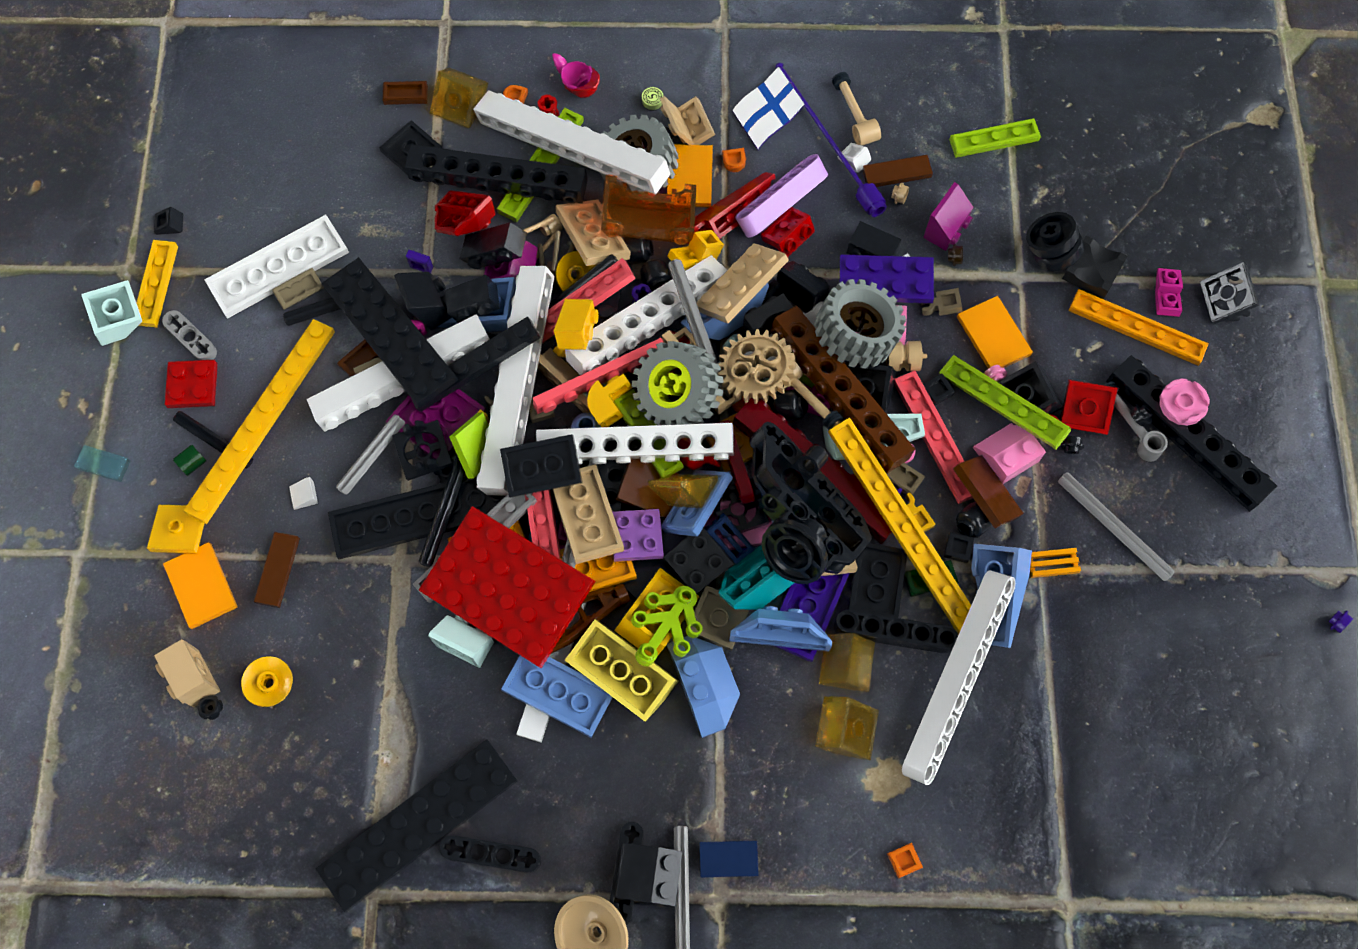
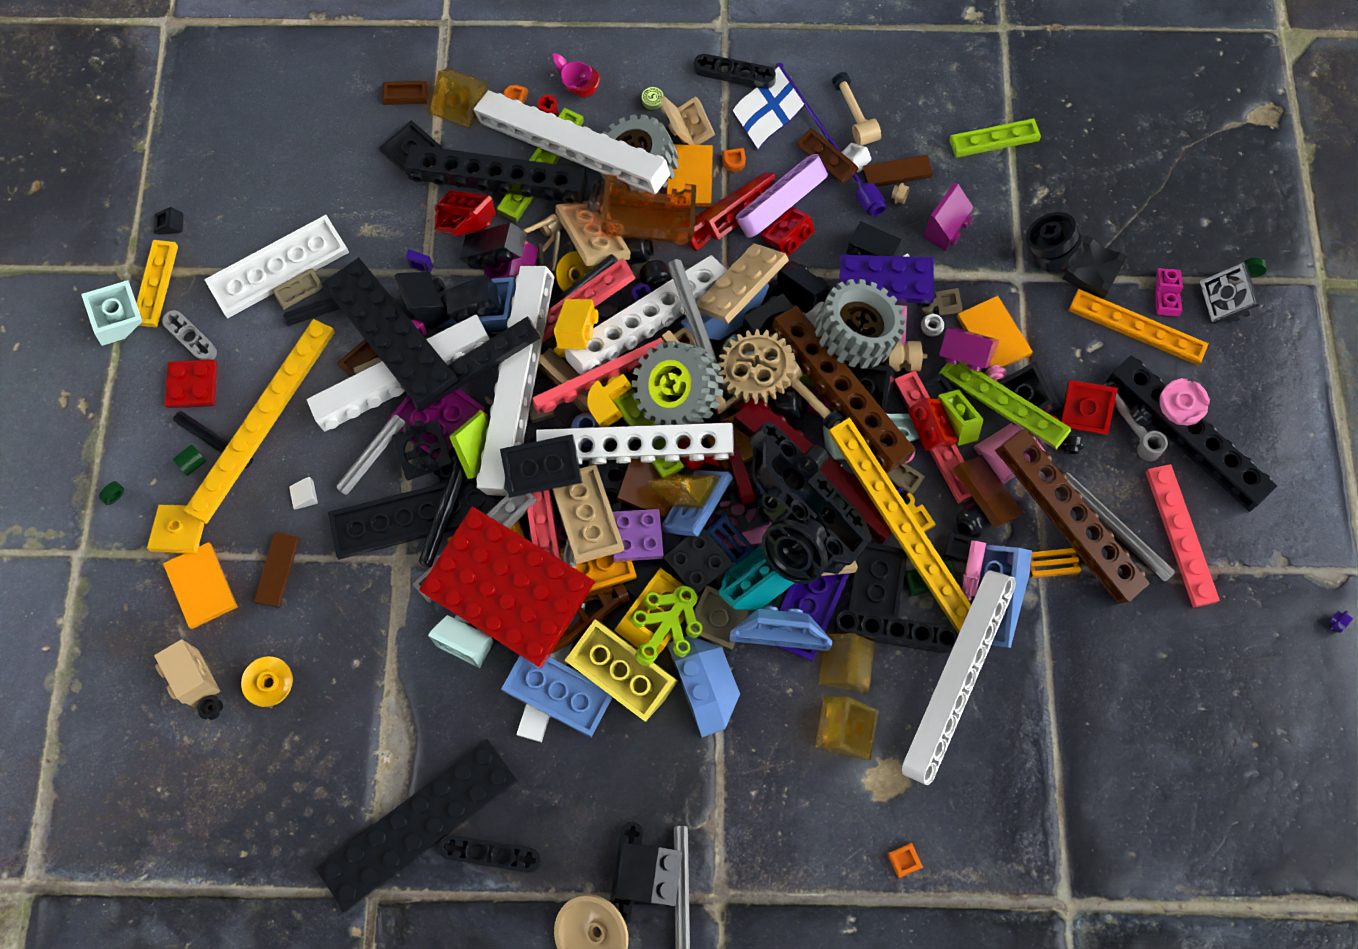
(102, 463): clear light blue tile -> none
(111, 493): none -> dark green tile
(596, 195): none -> dark grey axle
(700, 247): yellow brick -> none
(728, 859): dark blue piece -> none
(736, 67): none -> black beam
(833, 160): none -> reddish brown tile
(932, 319): none -> white plate
(932, 424): none -> red bracket
(955, 255): dark brown plate -> none
(962, 416): none -> lime slope
(968, 348): none -> magenta slope
(973, 569): none -> bright pink piece
(1074, 531): none -> reddish brown brick
(1182, 536): none -> coral plate
(1256, 267): none -> dark green tile

